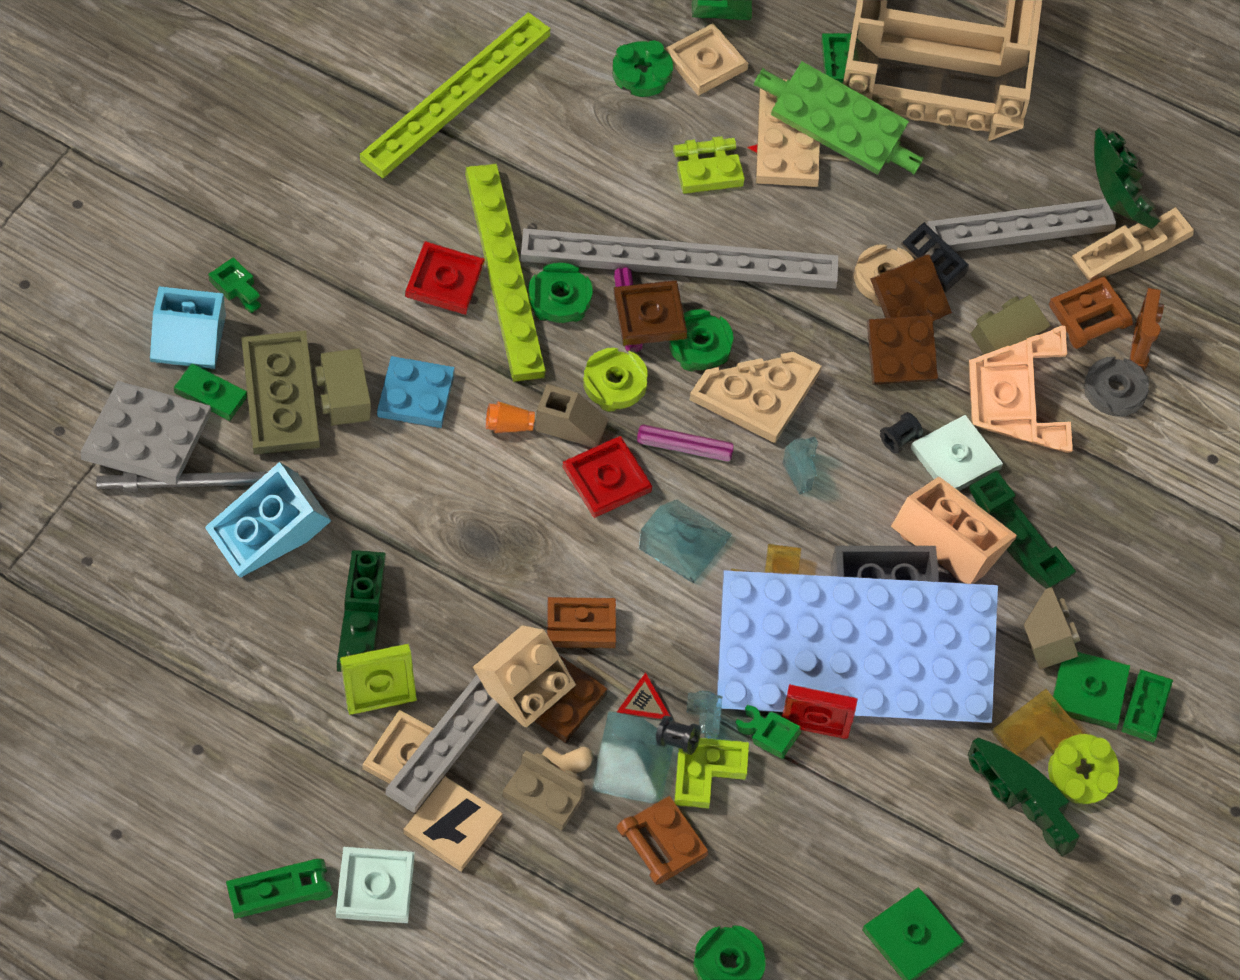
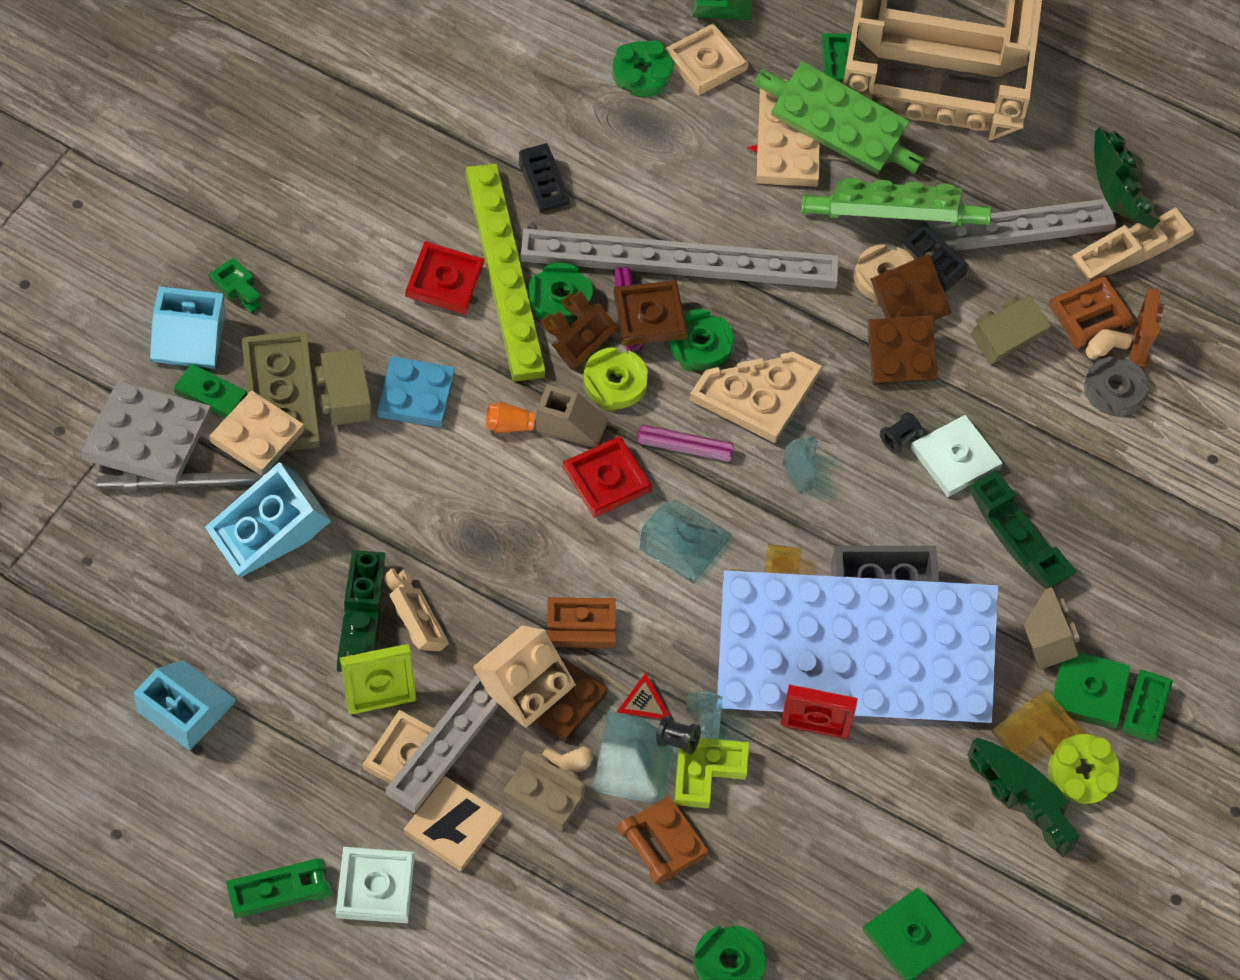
(182, 702): none -> medium azure slope
(256, 433): none -> tan plate
(415, 612): none -> tan plate
(454, 95): lime plate -> none
(539, 159): none -> black slope
(585, 335): none -> reddish brown plate
(712, 172): lime plate -> none
(770, 733): green plate -> none
(897, 201): none -> bright green plate
(964, 534): light nougat slope -> none
(1005, 391): light nougat wing -> none
(1105, 341): none -> tan arm

